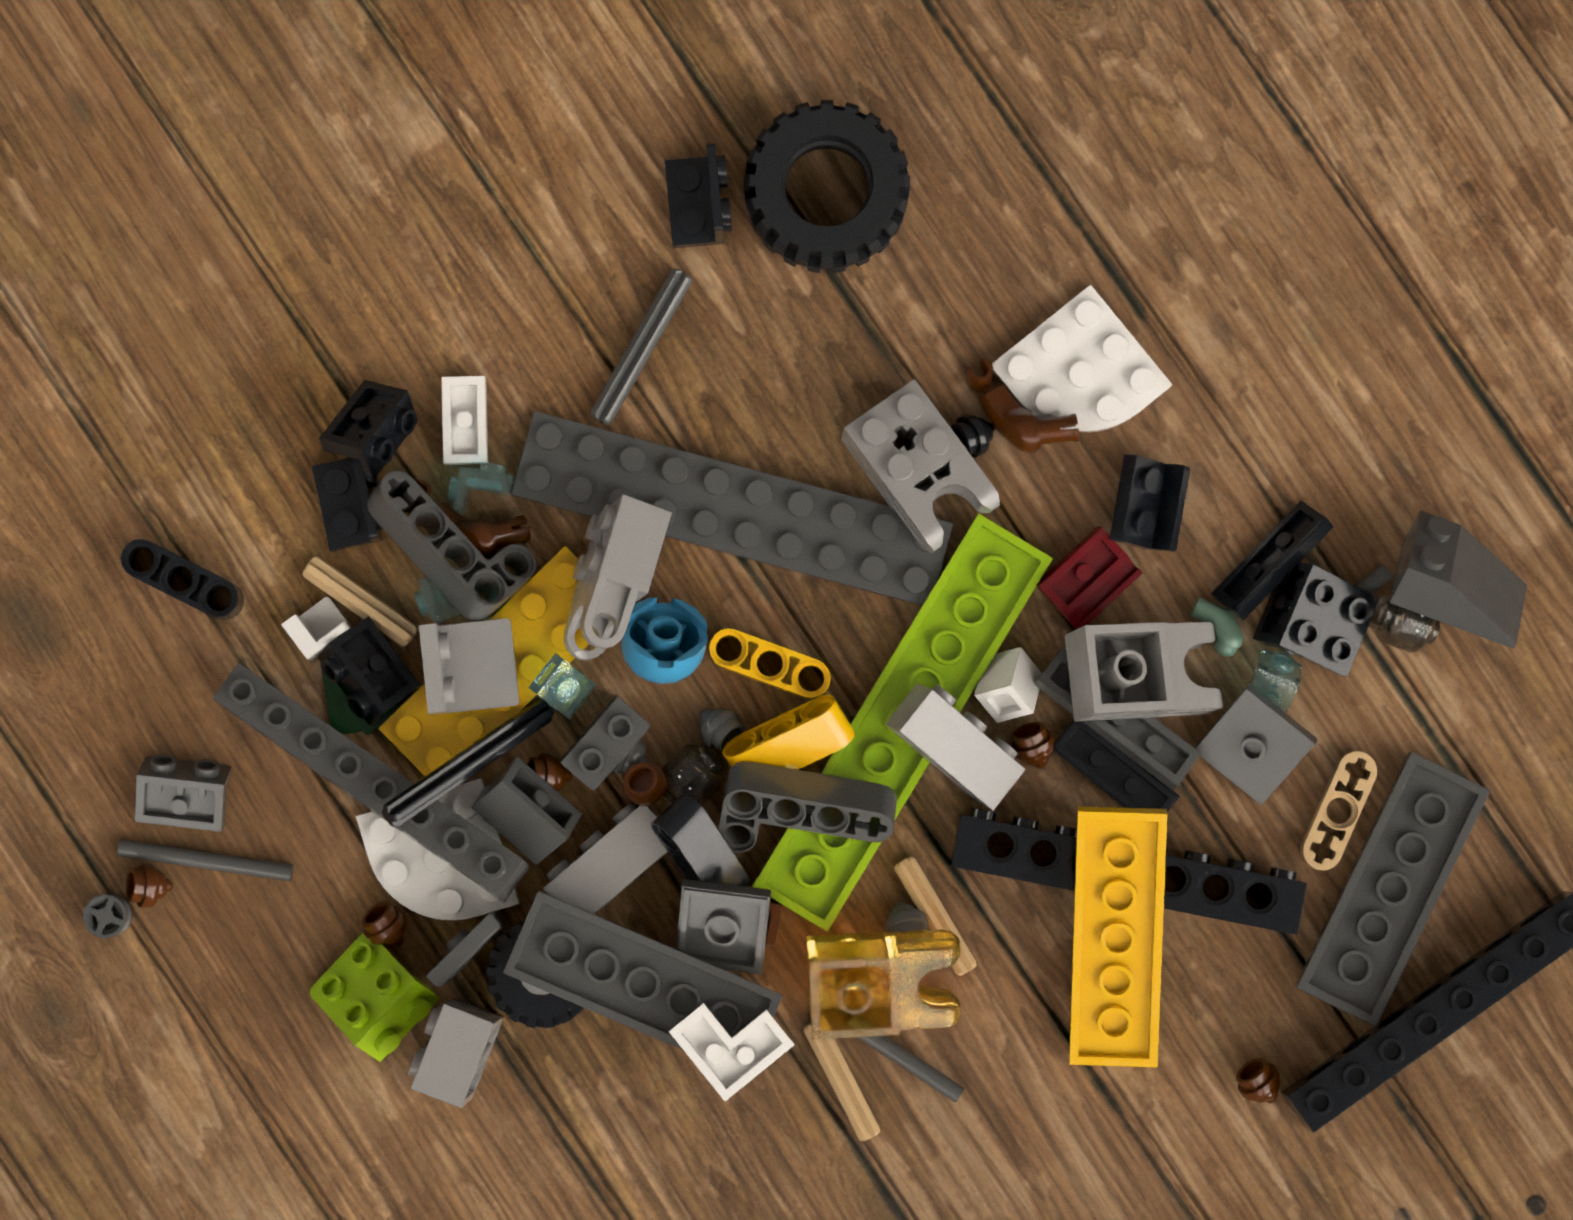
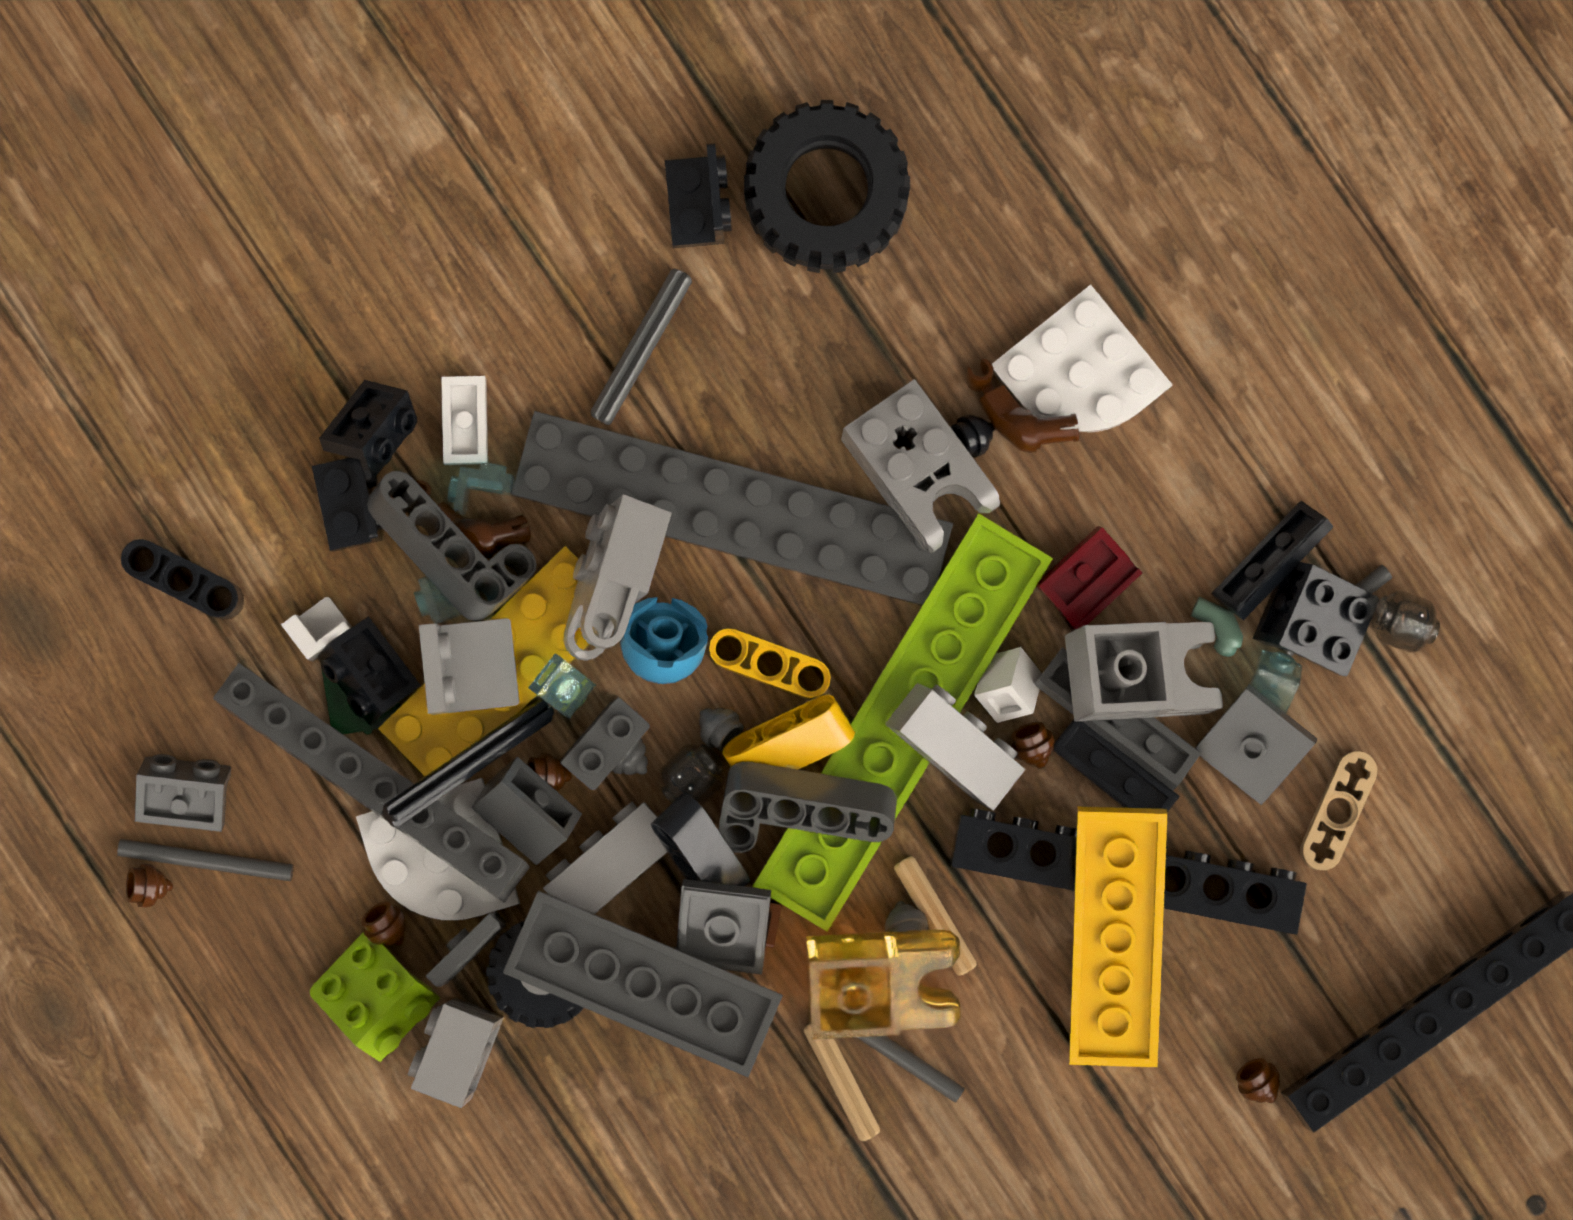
(96, 919): dark grey wheel -> none
(360, 600): tan axle -> none
(645, 783): reddish brown plate -> none
(730, 1060): white plate -> none
(1149, 504): black bracket -> none
(1392, 888): dark grey plate -> none
(1457, 581): dark grey slope -> none

